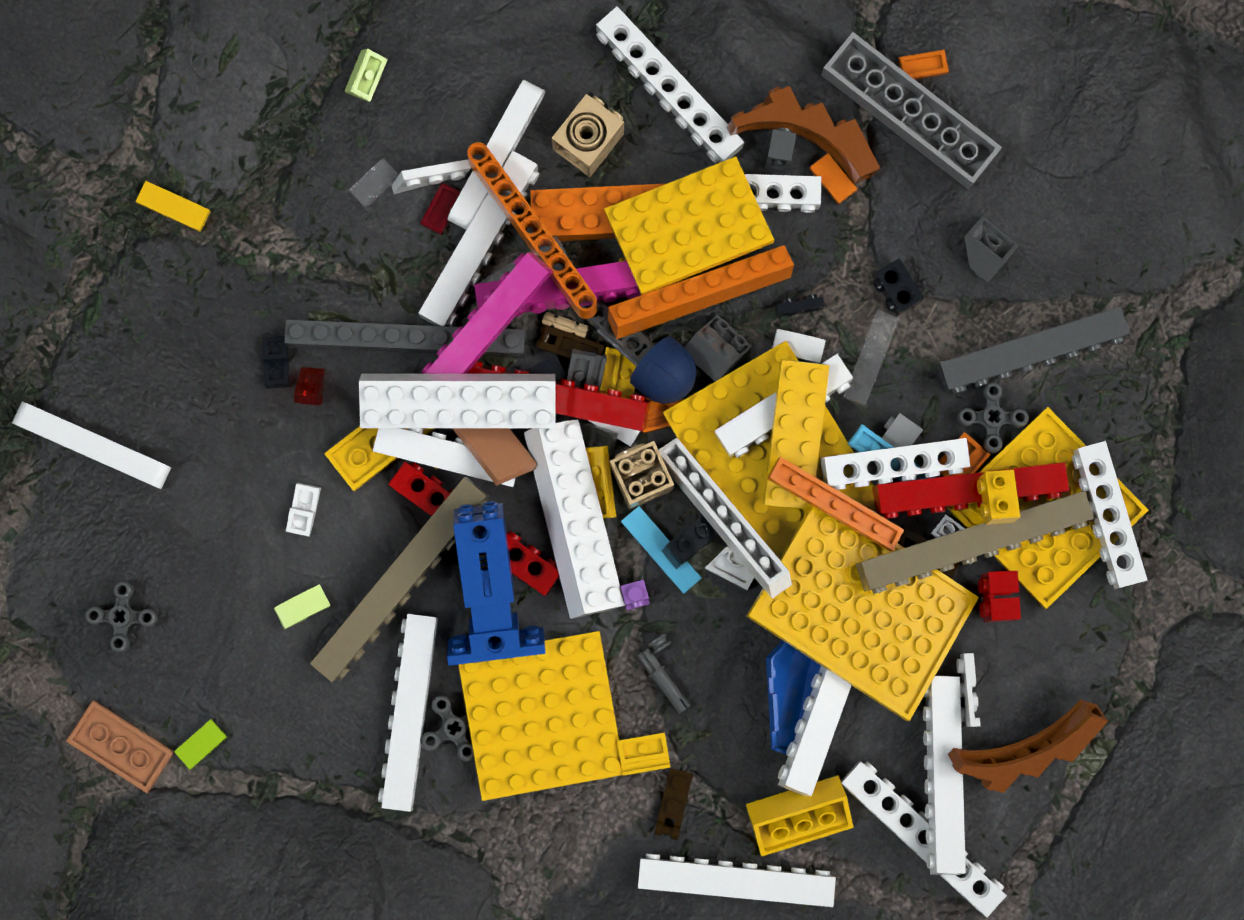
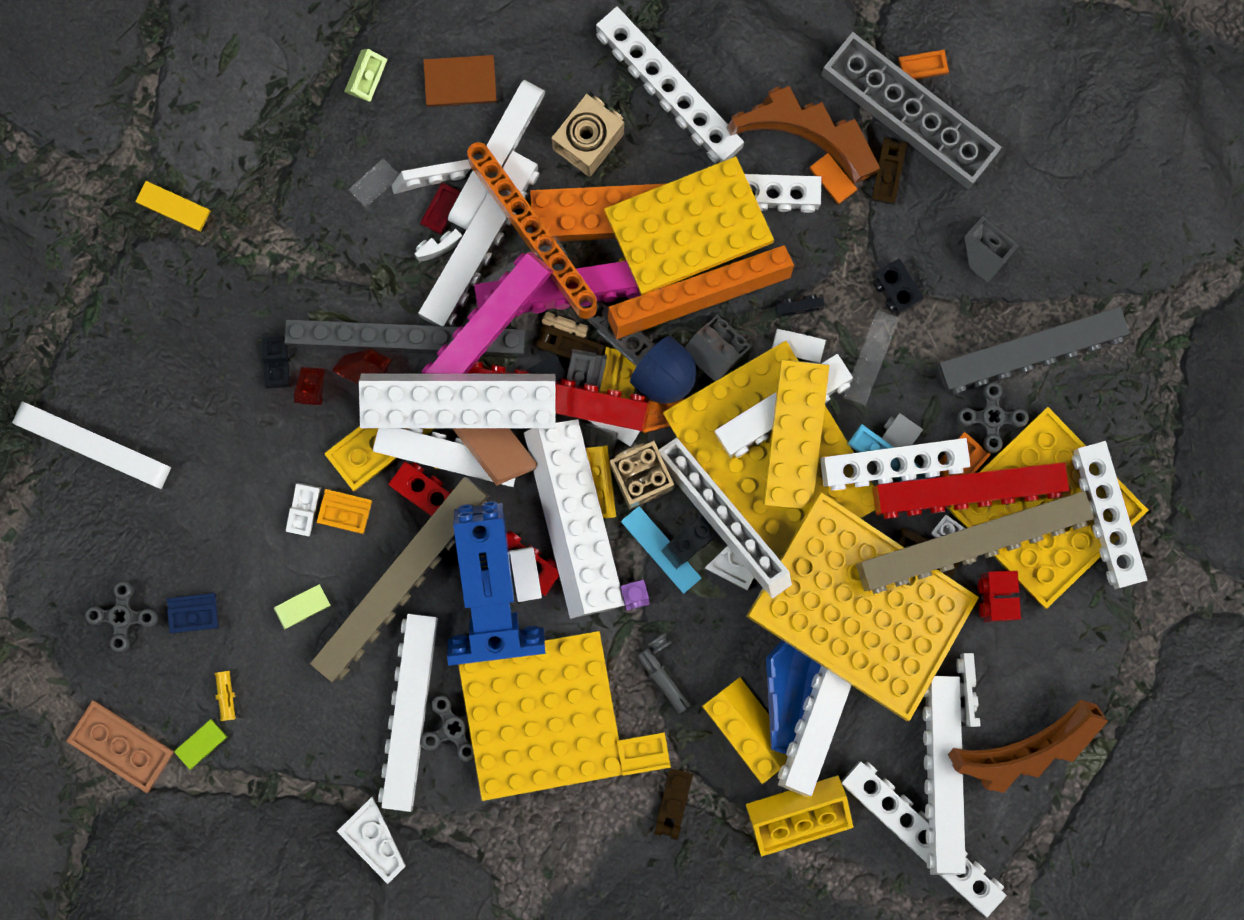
(192, 613): none -> dark blue plate
(225, 696): none -> yellow pin
(344, 511): none -> light orange plate
(361, 362): none -> clear red slope
(373, 841): none -> white wing
(431, 249): none -> white slope
(460, 81): none -> dark orange tile
(525, 574): none -> white slope
(735, 881): white brick -> none
(746, 728): none -> yellow slope
(780, 149): dark grey brick -> none
(835, 504): orange plate -> none
(890, 171): none -> dark brown plate
(998, 497): yellow brick -> none

